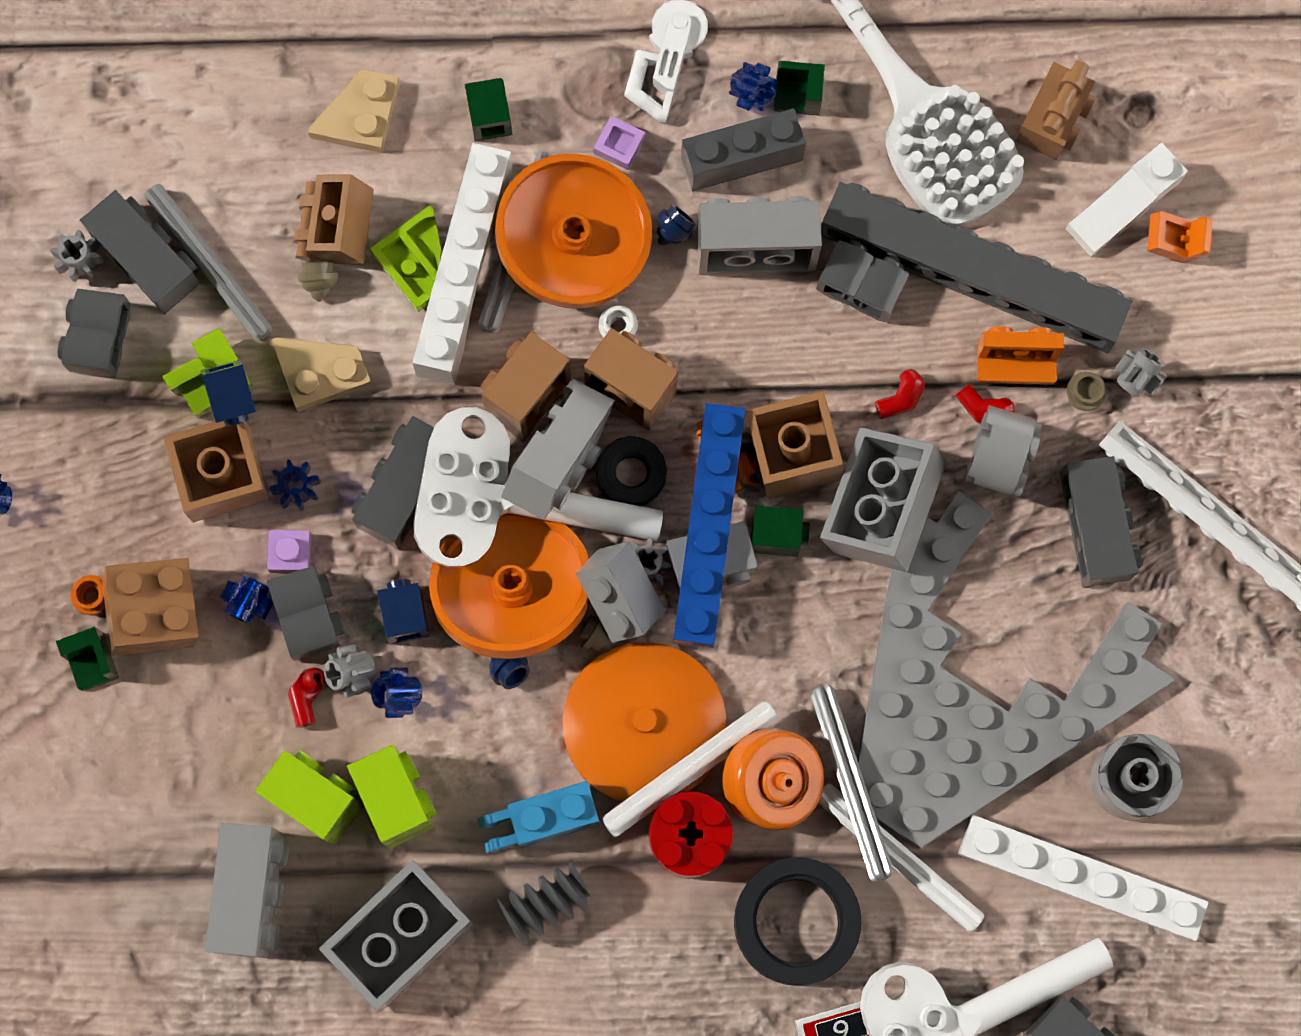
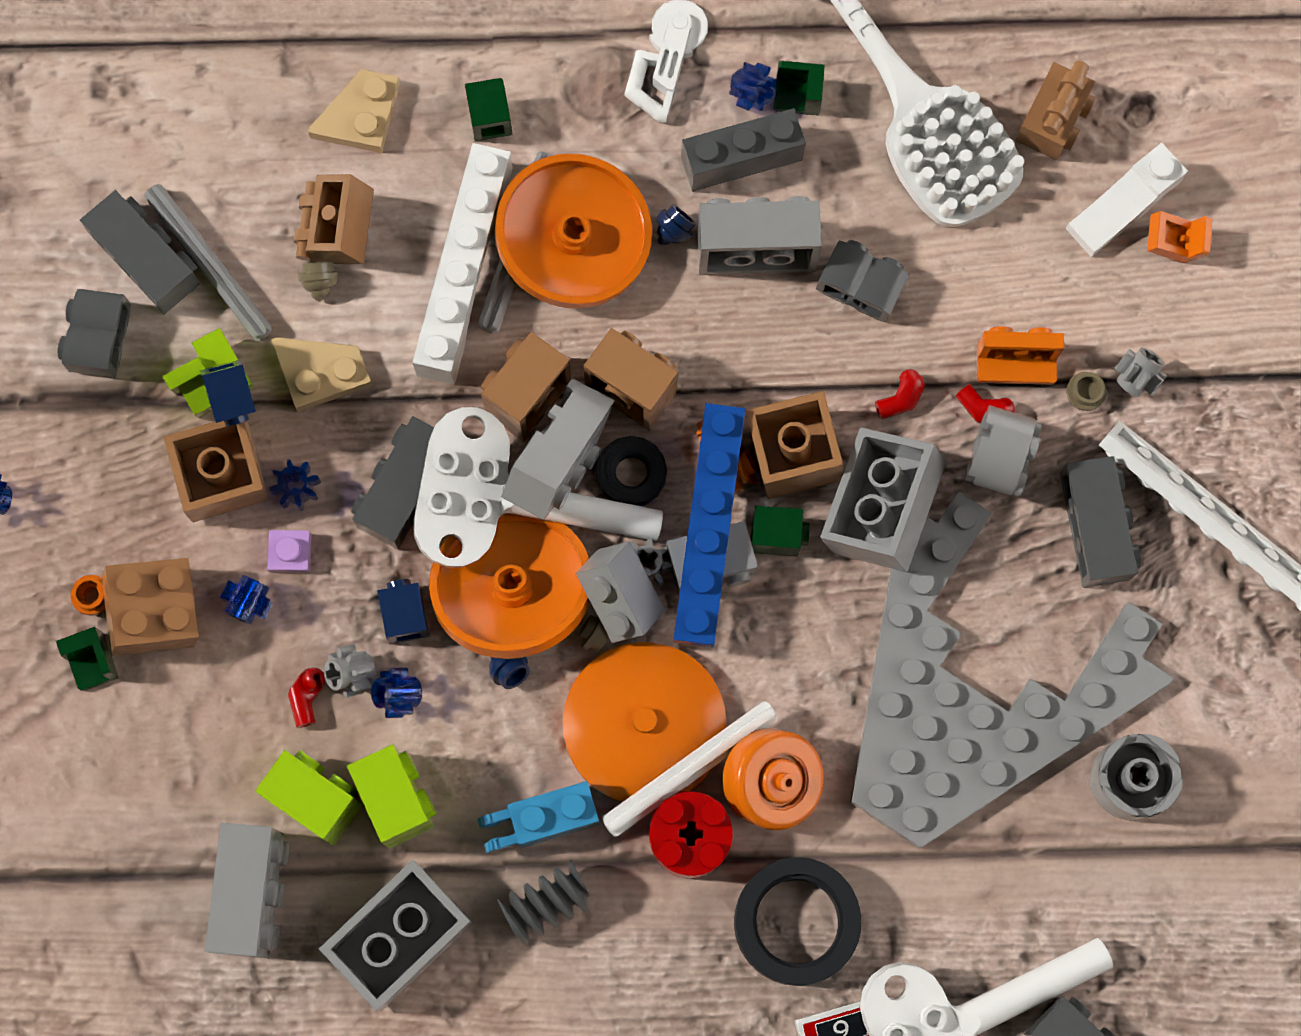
(71, 245): light grey gear -> none
(305, 612): dark grey brick -> none
(412, 257): lime wing -> none
(618, 313): white plate -> none
(619, 142): lavender plate -> none
(852, 783): light grey axle -> none
(910, 866): white axle -> none
(977, 267): dark grey brick -> none
(1083, 878): white plate -> none

